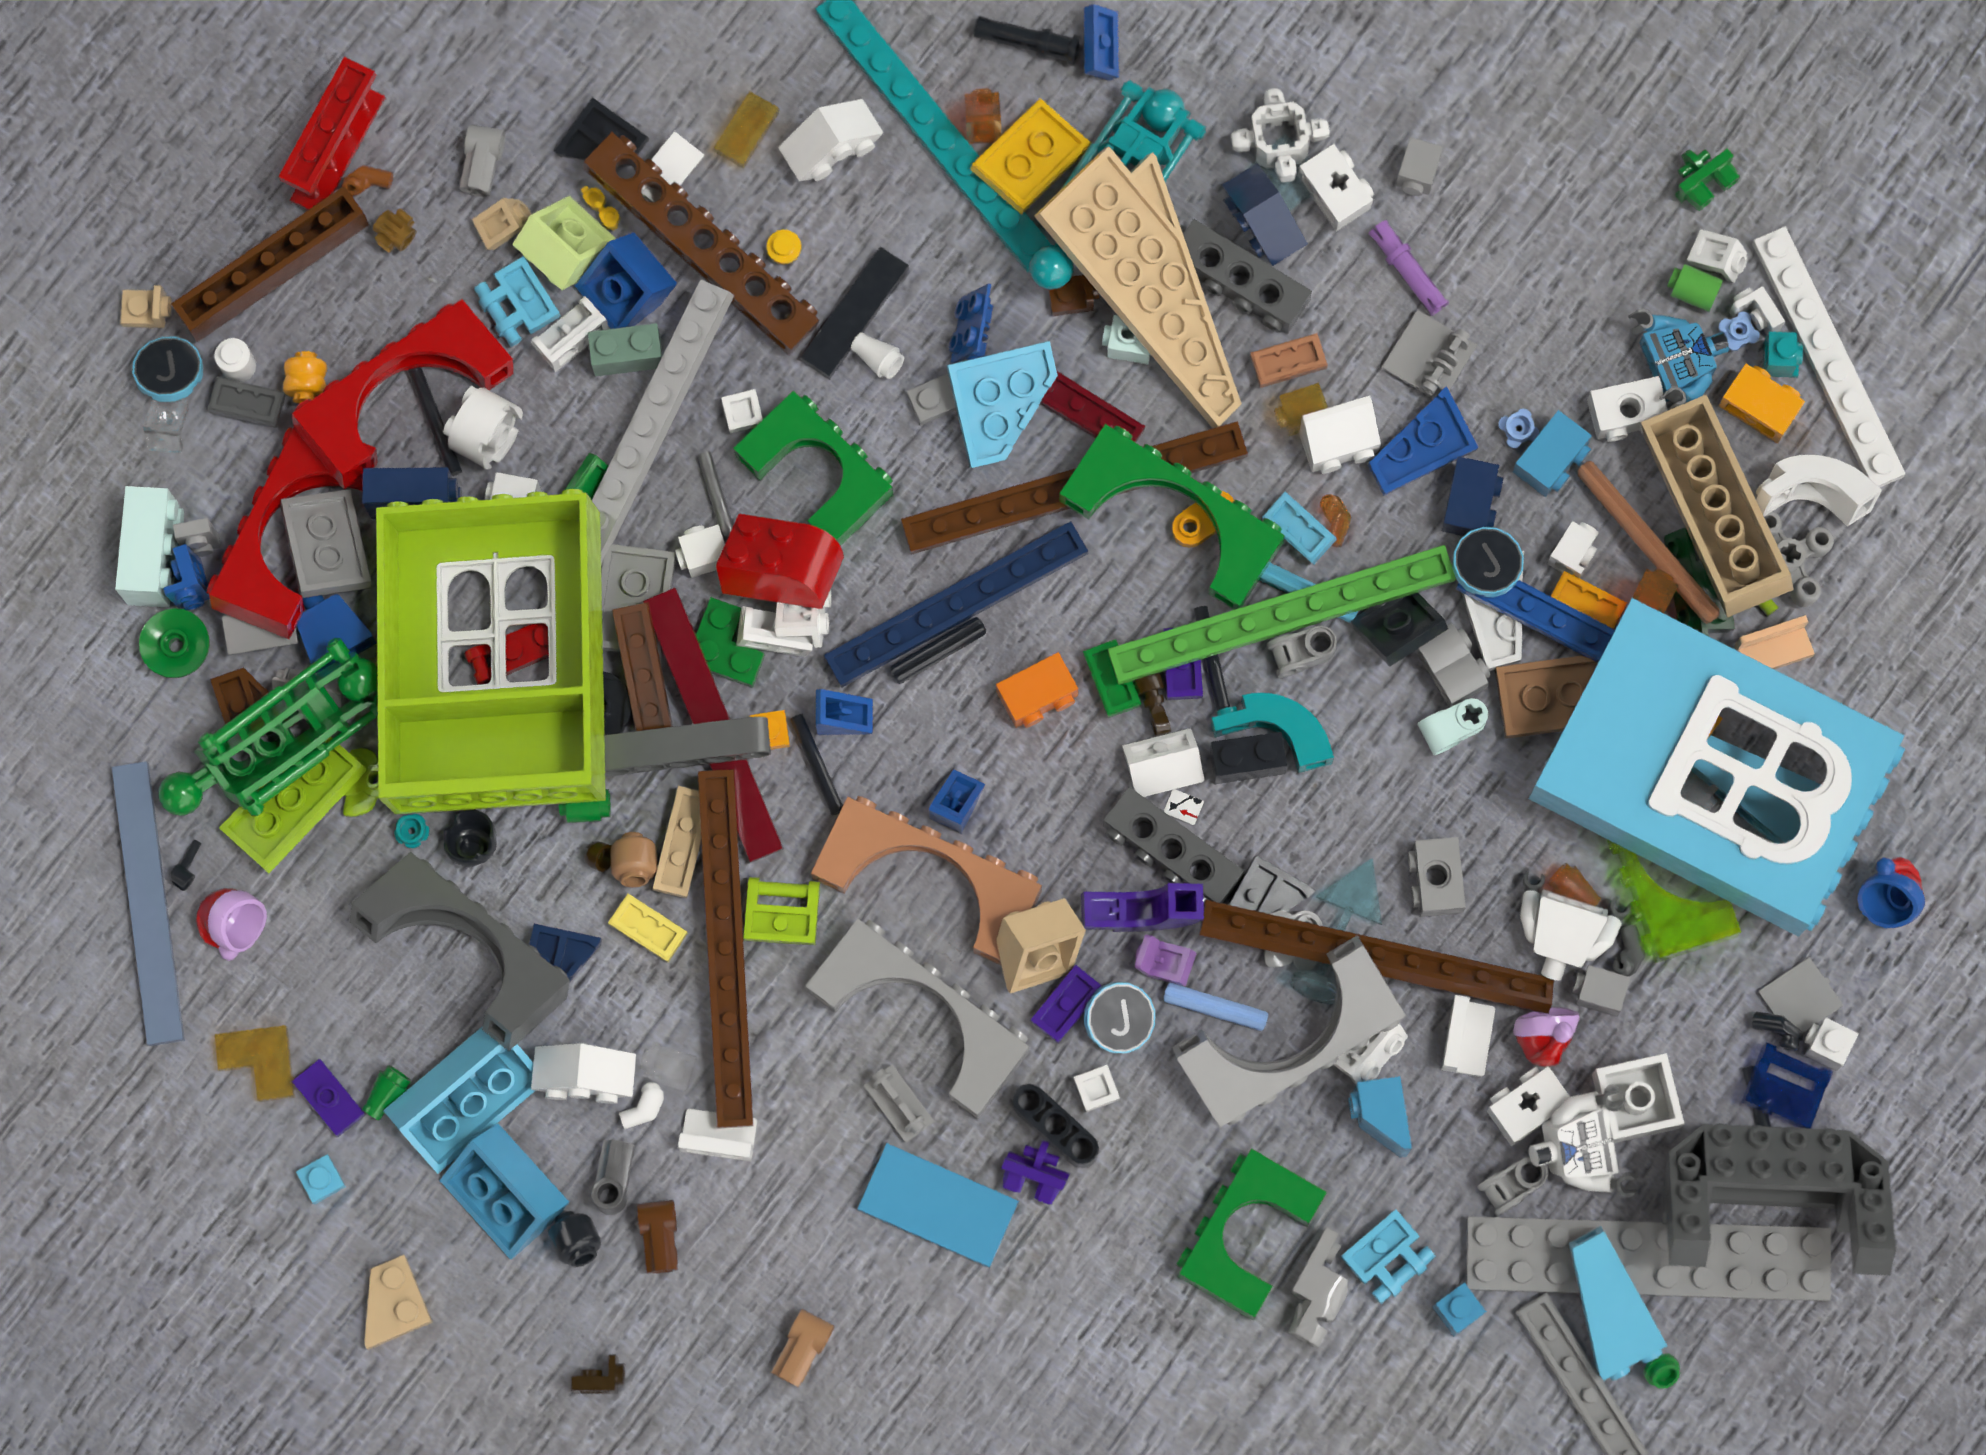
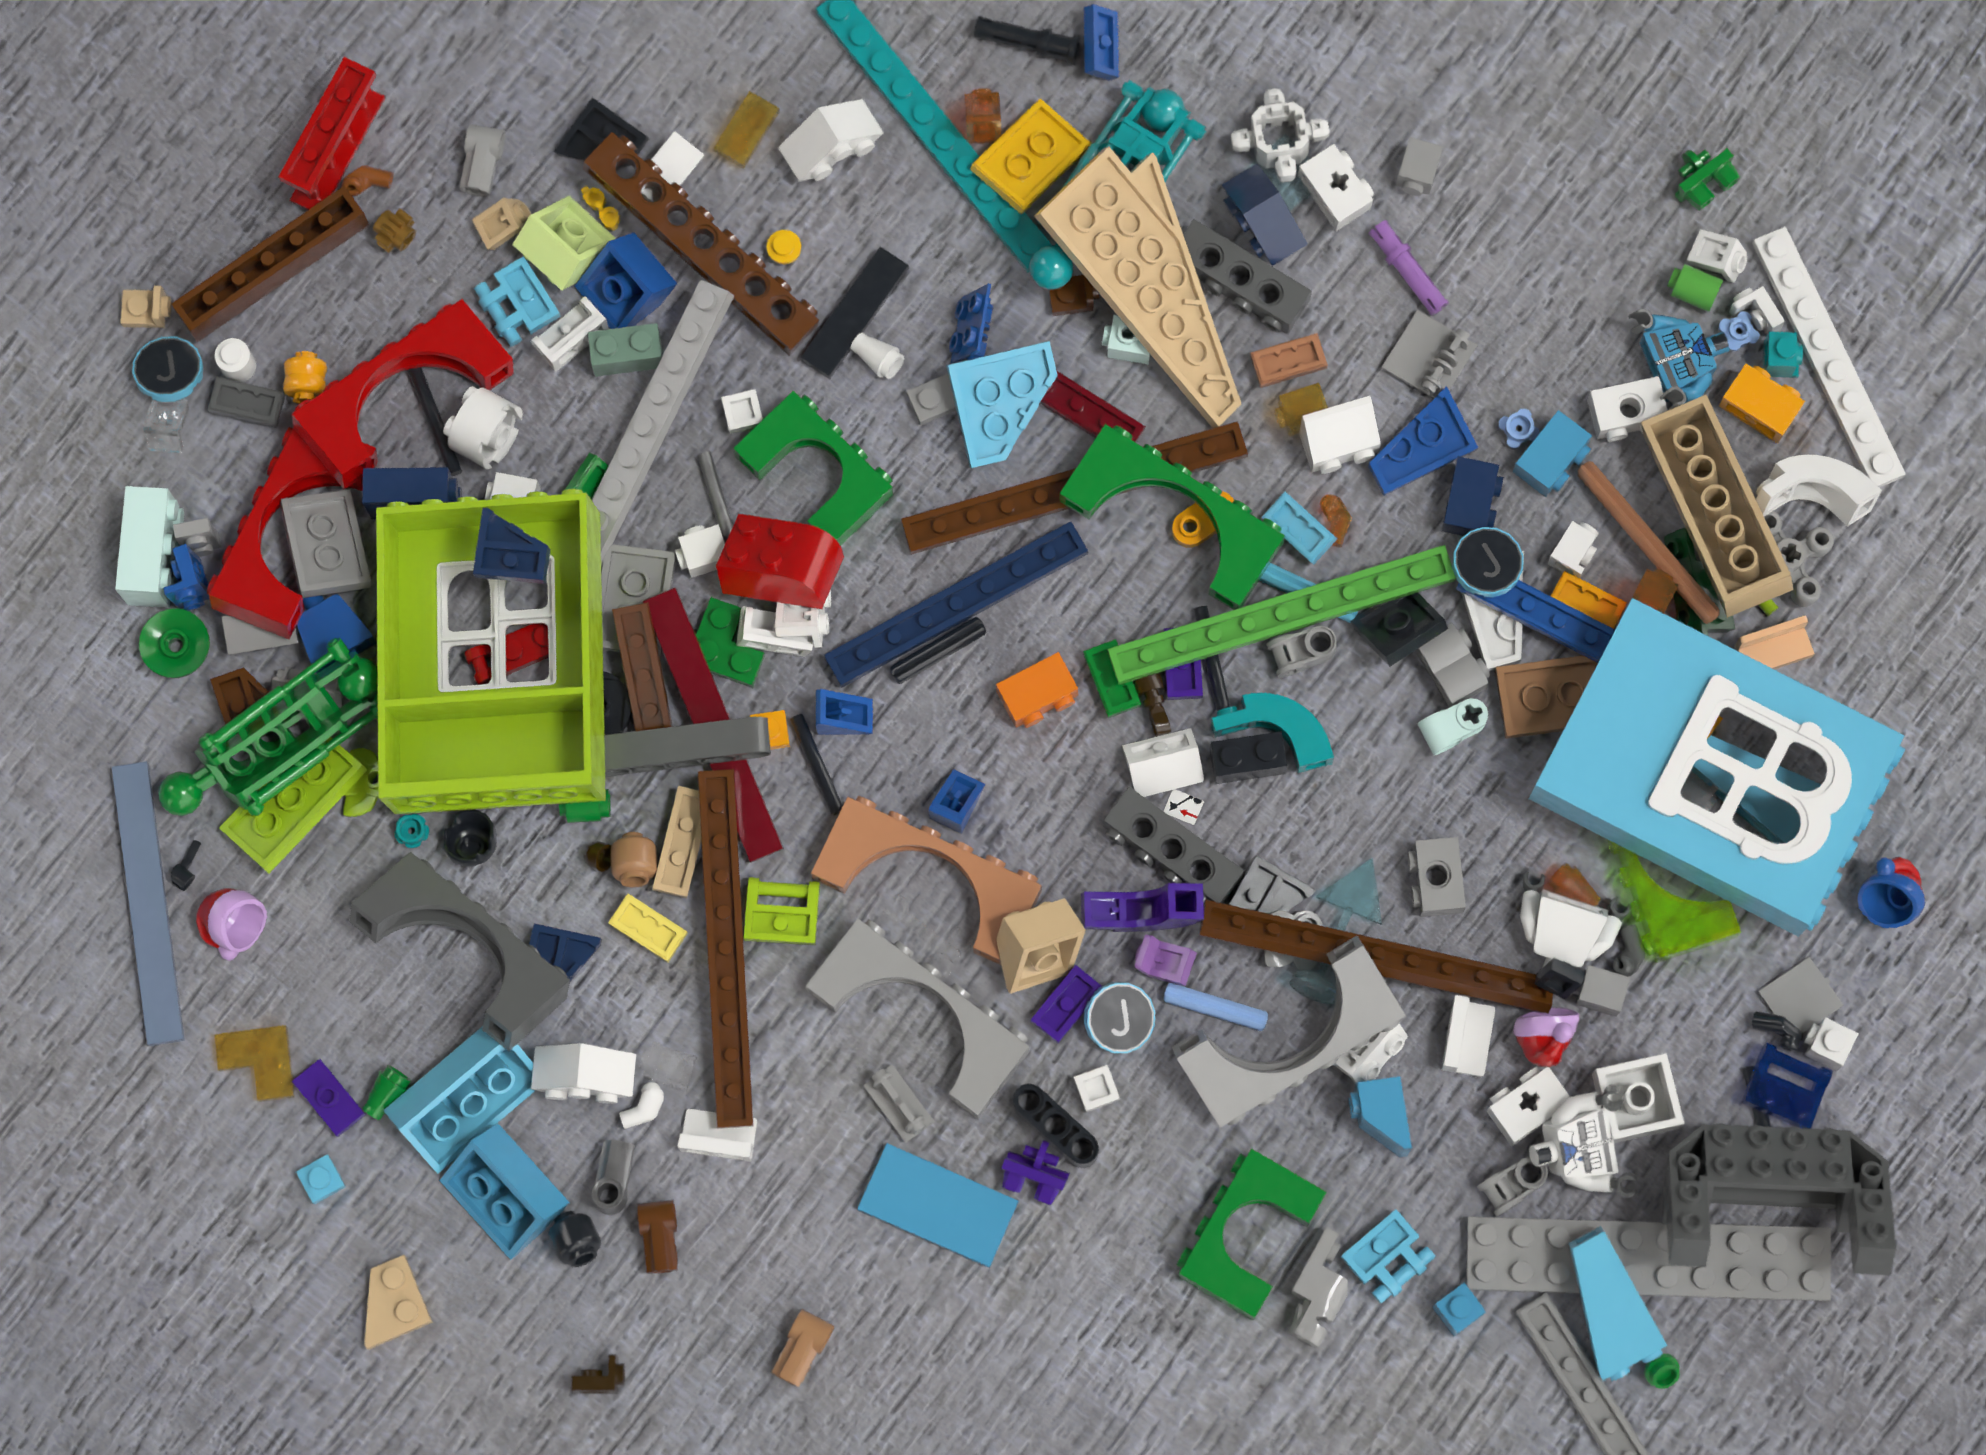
(509, 552): none -> dark blue wing
(1559, 978): none -> black plate

